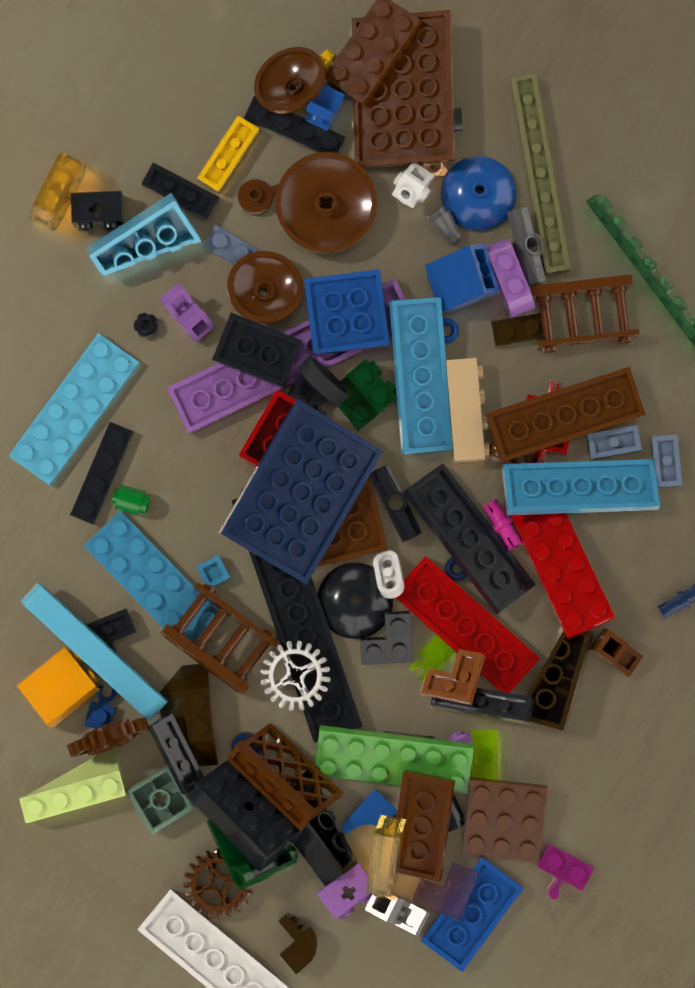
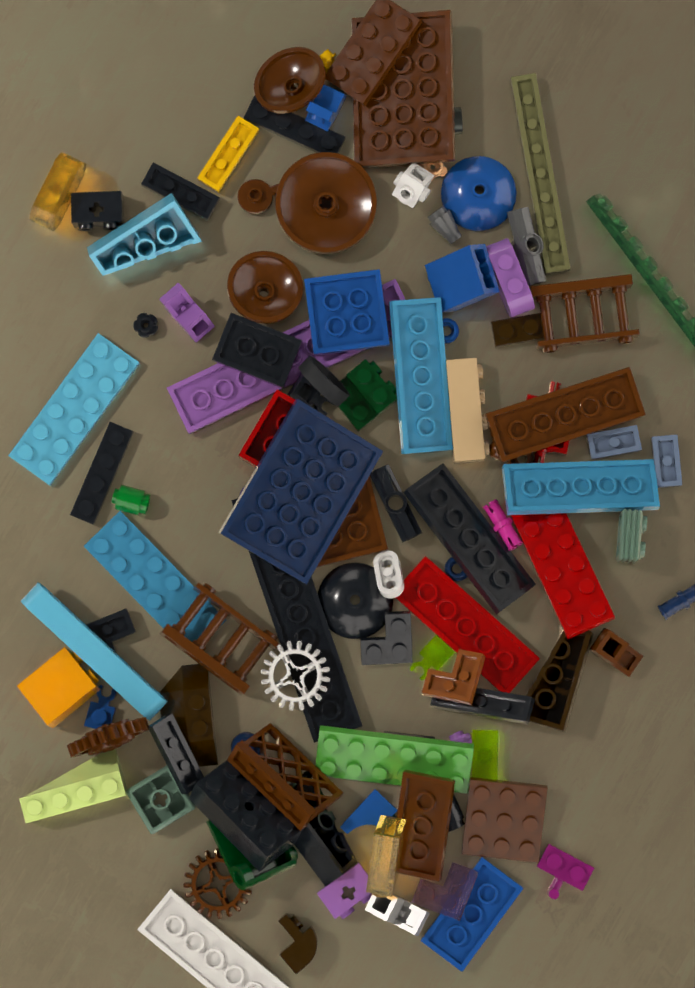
(213, 571): dark azure plate -> none
(227, 245): sand blue plate -> none
(629, 542): none -> sand green brick

